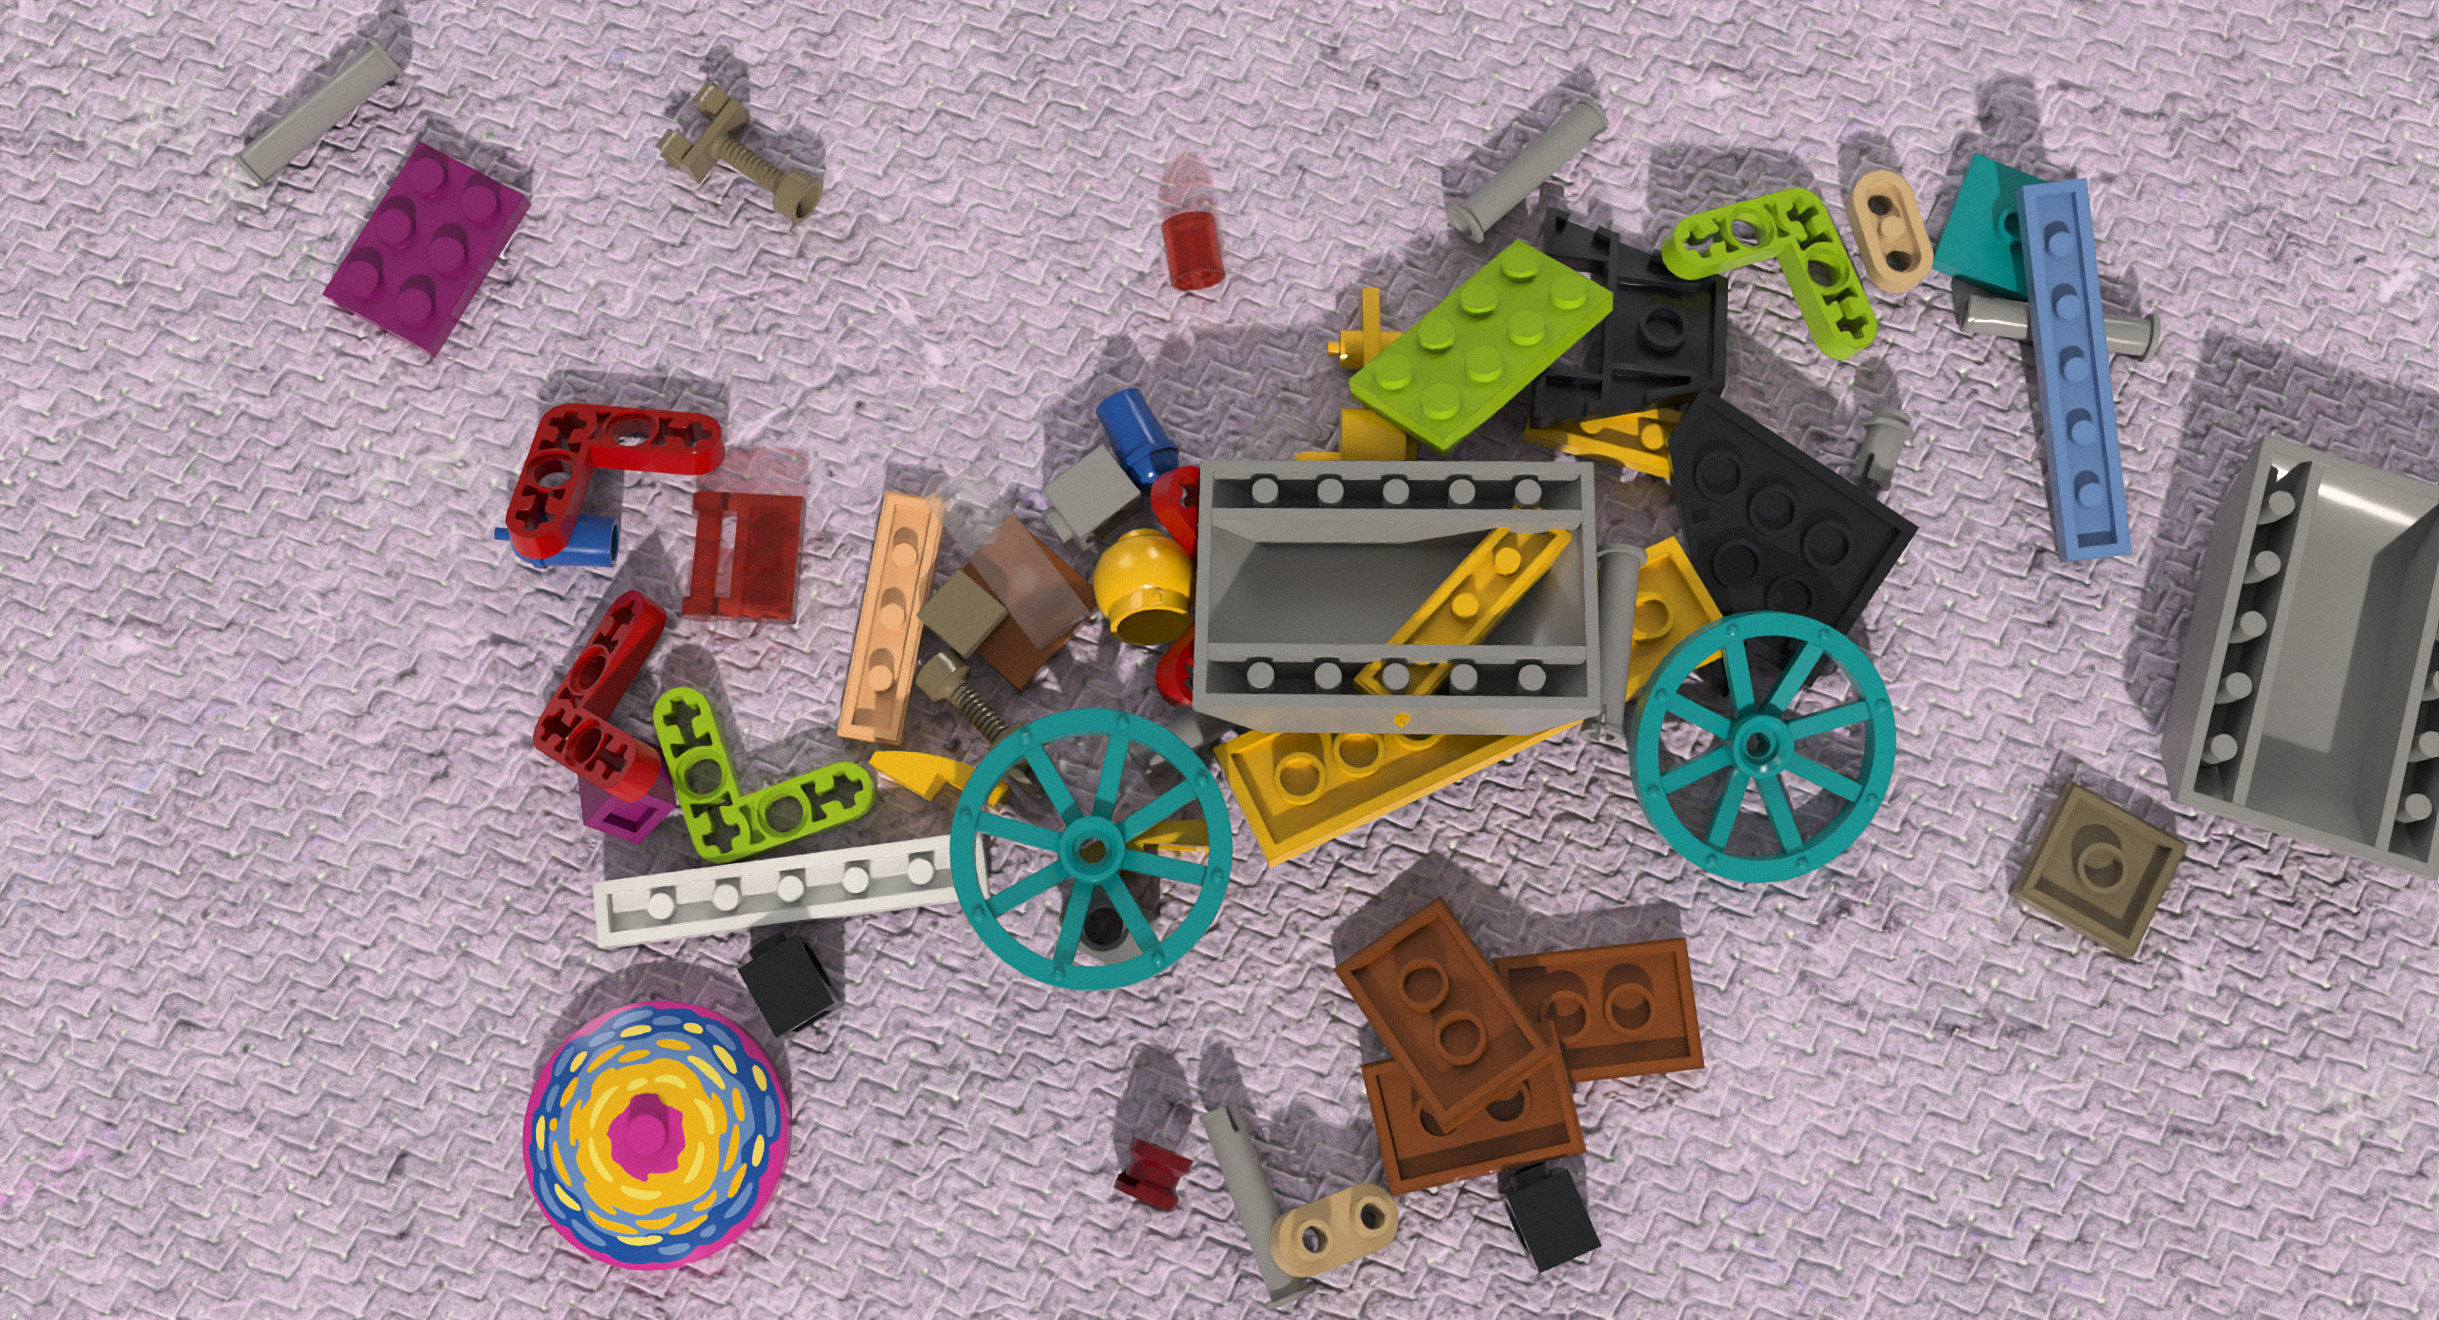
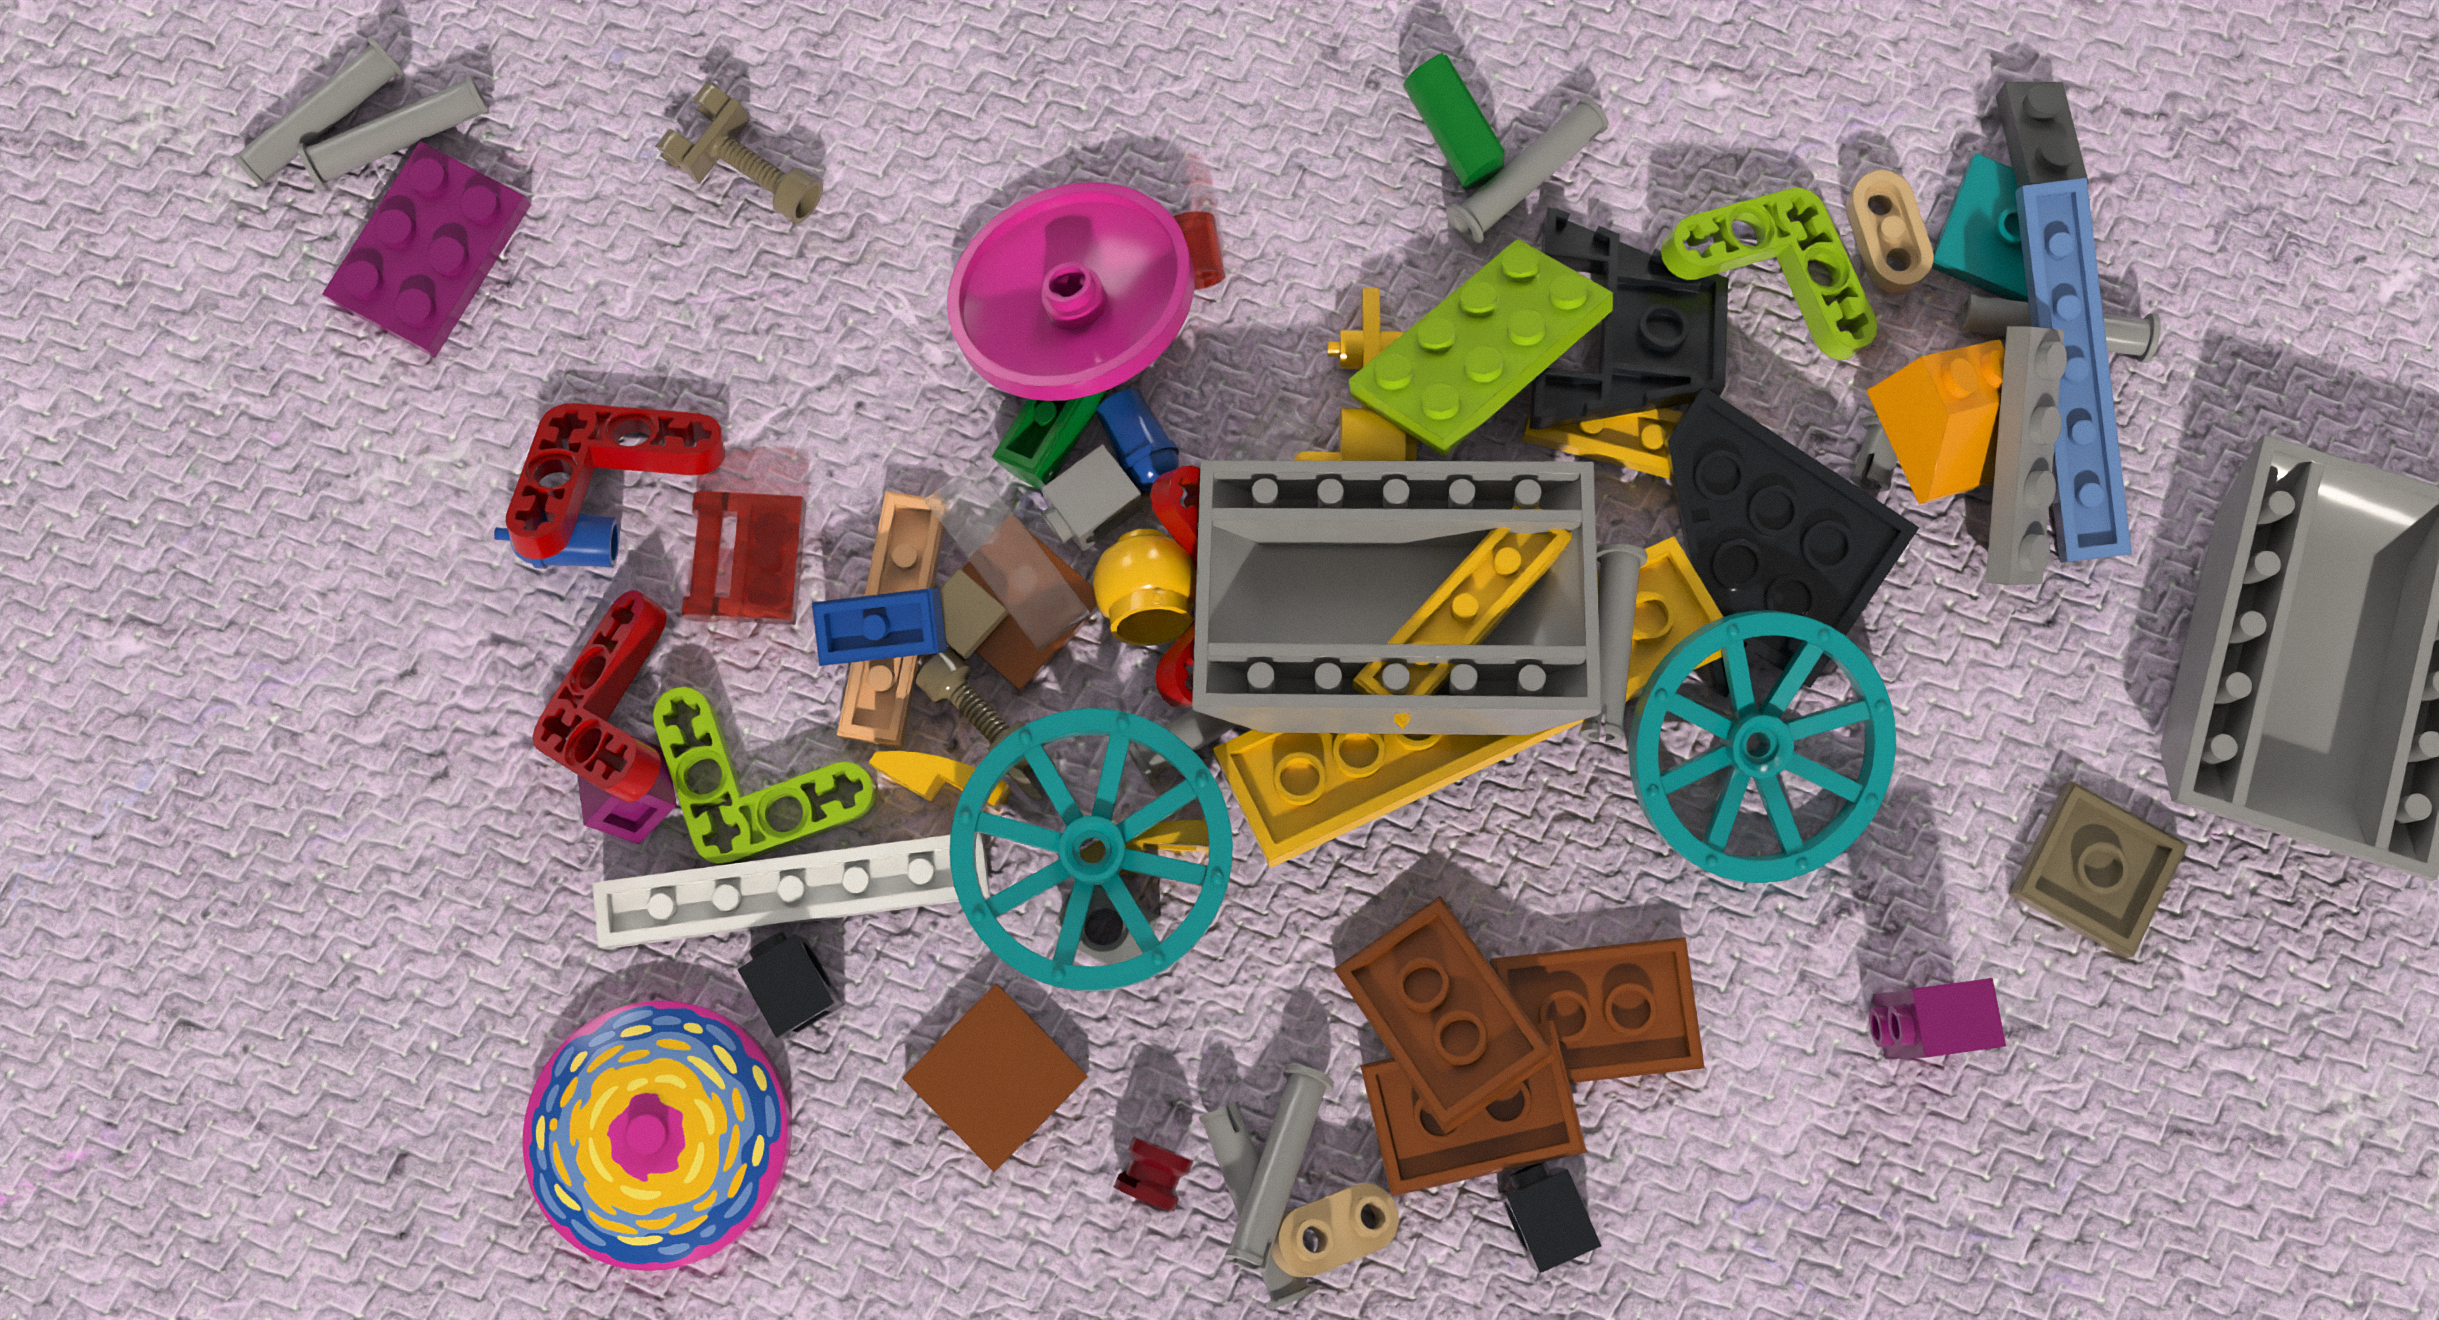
(392, 131): none -> light grey pin
(879, 626): none -> blue plate
(995, 1077): none -> dark orange tile
(1045, 437): none -> green brick
(1071, 291): none -> dark pink dish
(1278, 1167): none -> light grey pin
(1455, 121): none -> green brick
(1937, 1020): none -> magenta brick
(1944, 418): none -> light orange slope
(2025, 454): none -> light grey plate
(2040, 132): none -> dark grey plate

